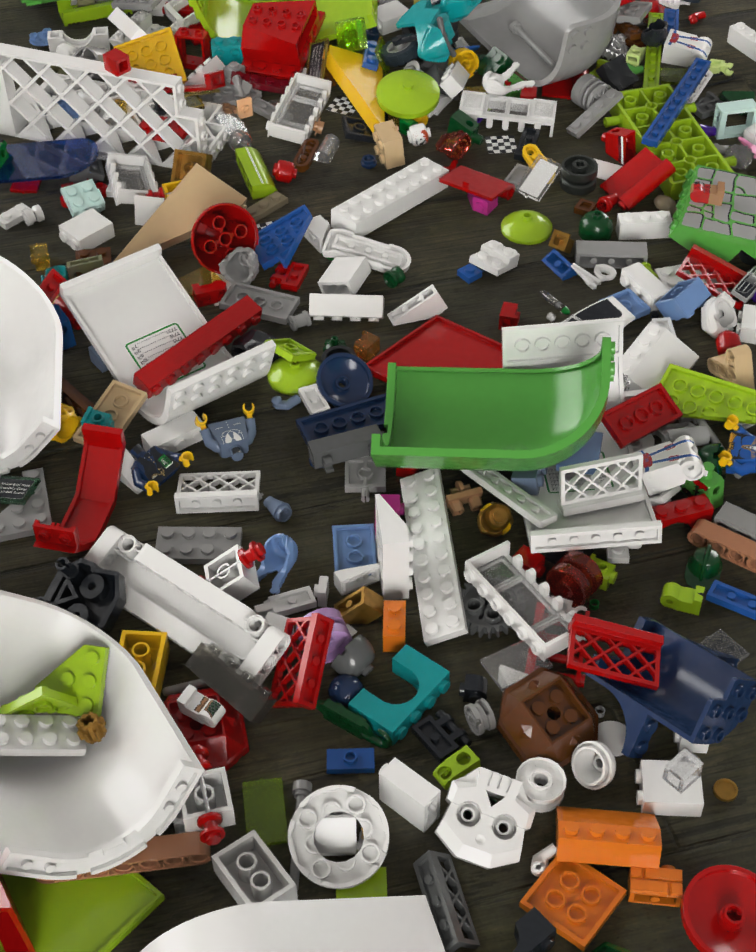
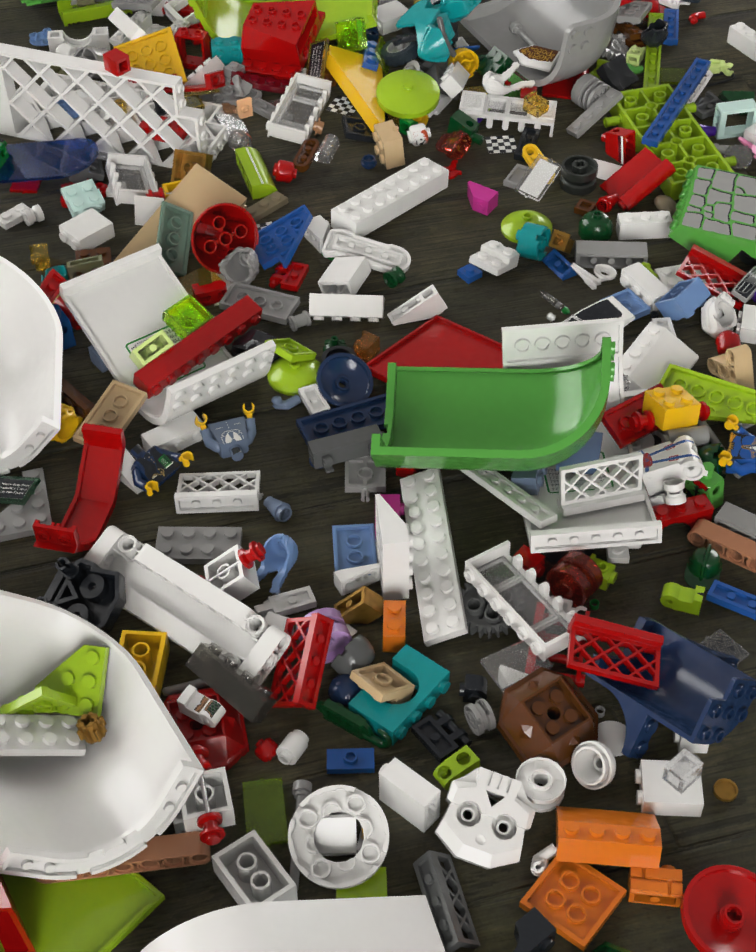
(97, 417): teal brick -> none
(151, 349): none -> yellowish green brick
(175, 236): none -> sand green slope
(186, 316): none -> clear neon green brick
(266, 749): none -> red piece
(292, 747): none -> white brick
(322, 590): white plate -> none
(383, 683): none -> tan plate
(462, 495): medium nougat hips -> none
(478, 183): red door -> none
(494, 519): pearl gold hair -> none
(509, 315): red brick -> none
(533, 240): none -> teal brick
(535, 104): none -> clear yellow brick
(537, 57): none -> tile
(669, 410): none -> yellow brick
(674, 491): none -> white wheel
(683, 48): white piece -> none
(707, 193): leg -> none

